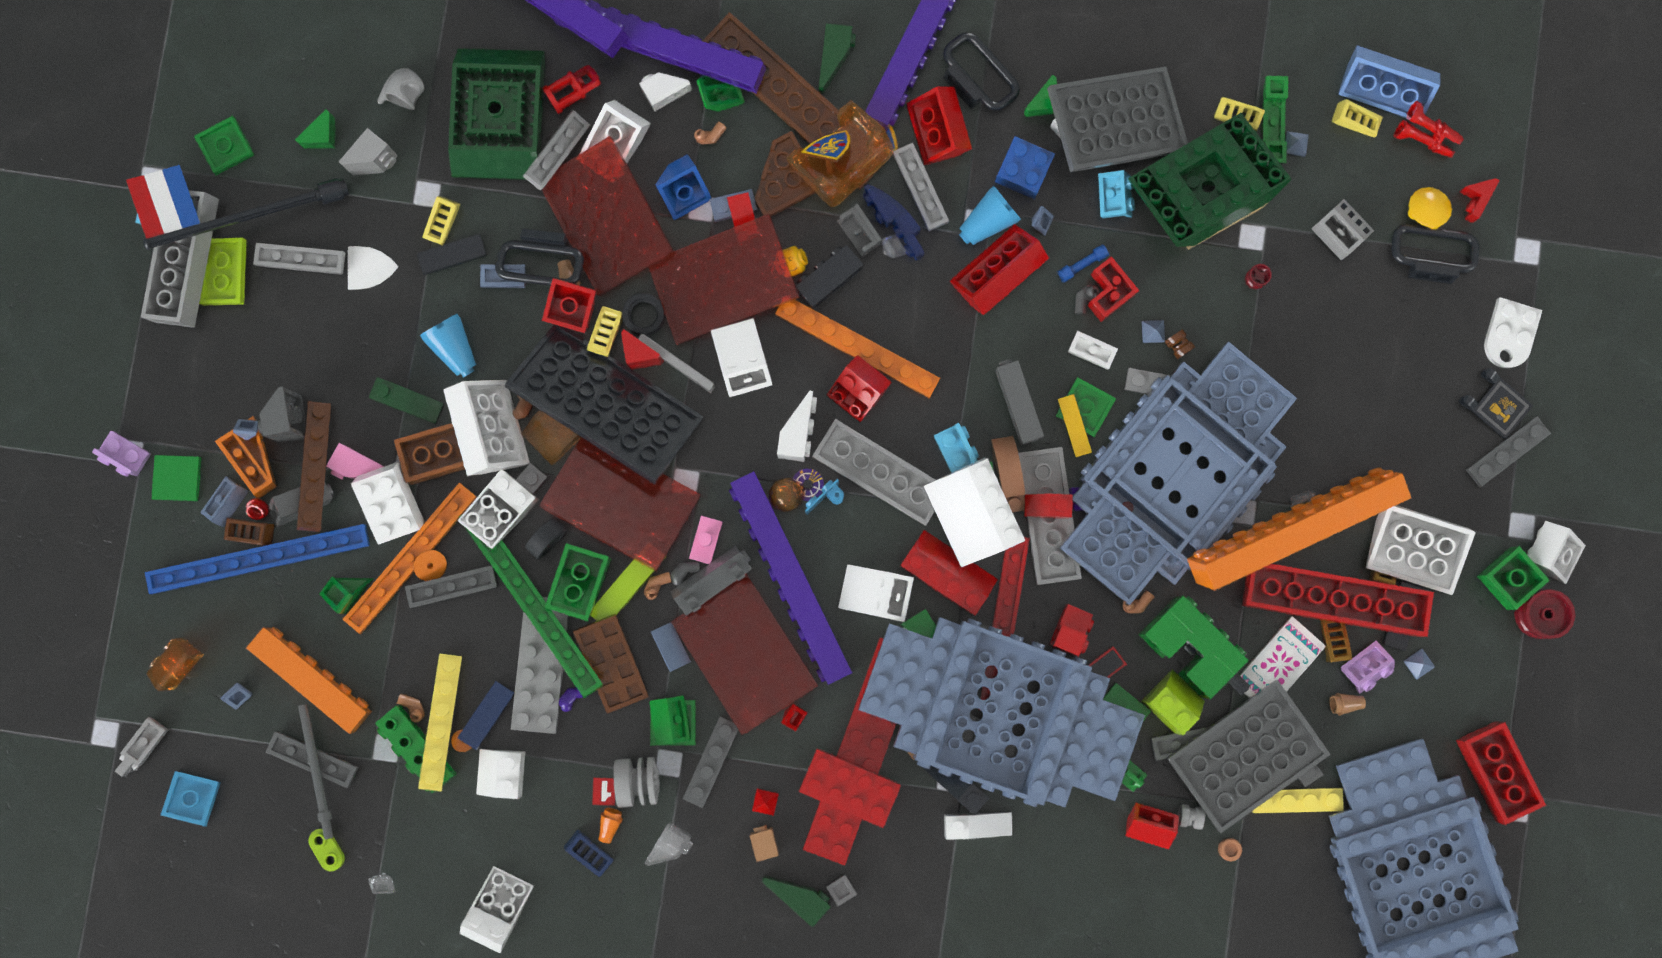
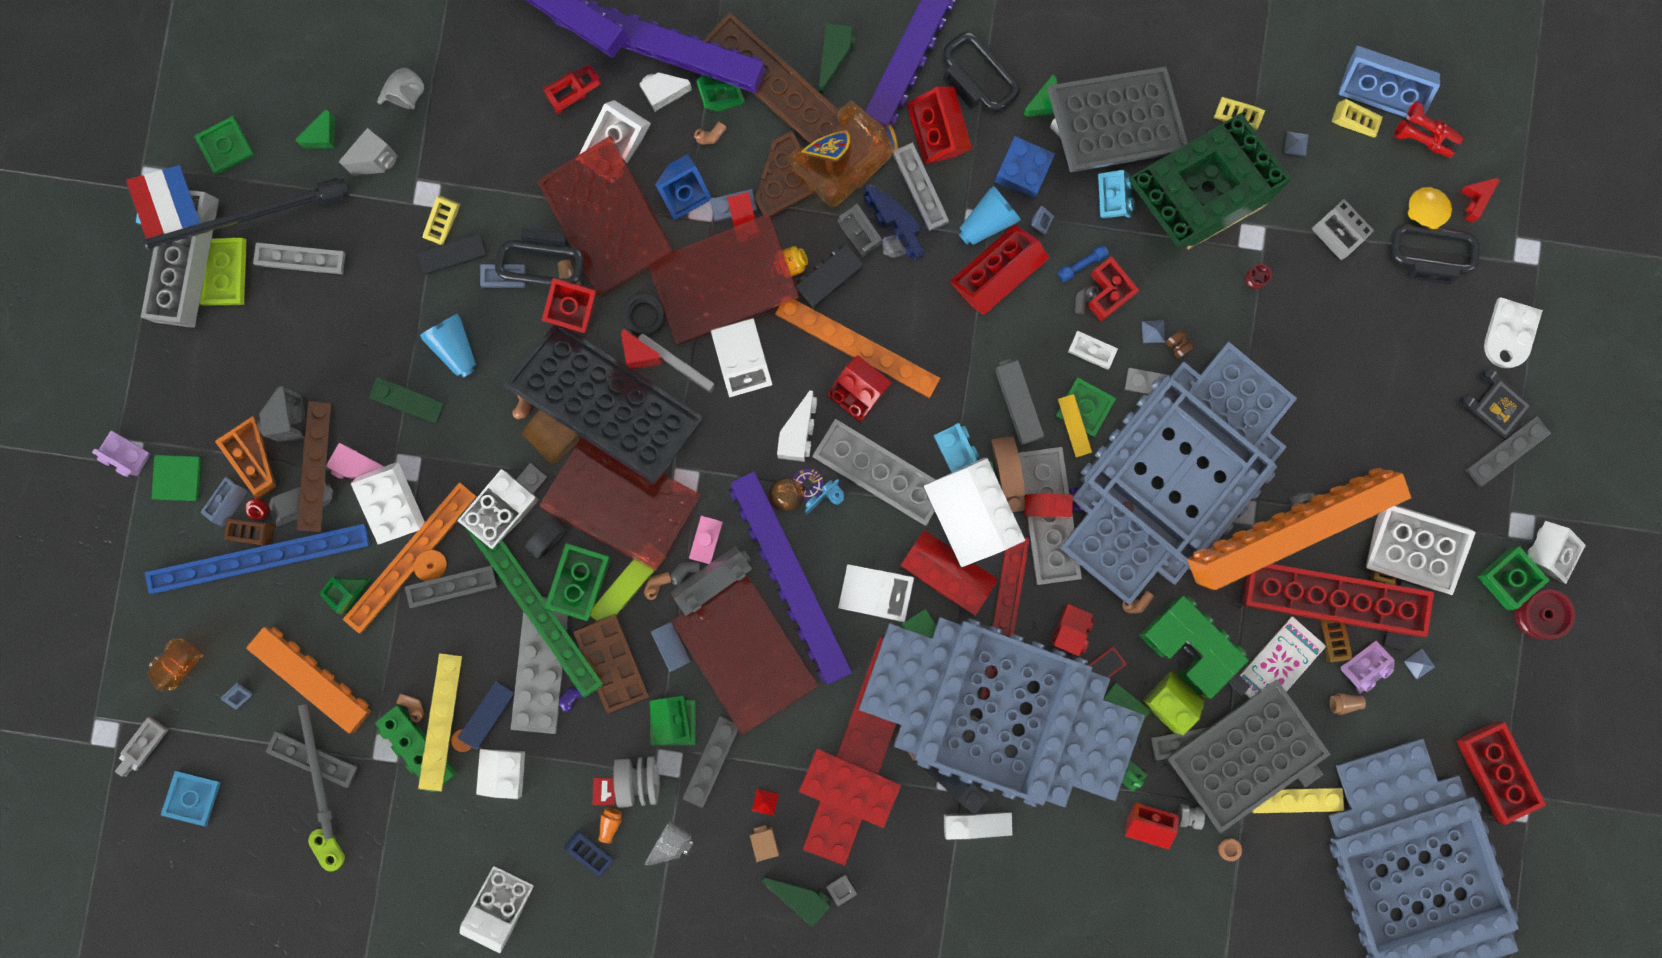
(246, 428): sand blue slope -> none
(368, 267): white sticker -> none
(381, 884): clear slope -> none
(429, 454): dark orange brick -> none
(485, 426): white slope -> none
(502, 142): dark green slope -> none
(556, 150): light grey plate -> none
(610, 318): light yellow slope -> none
(793, 717): red slope -> none
(1273, 120): green slope -> none

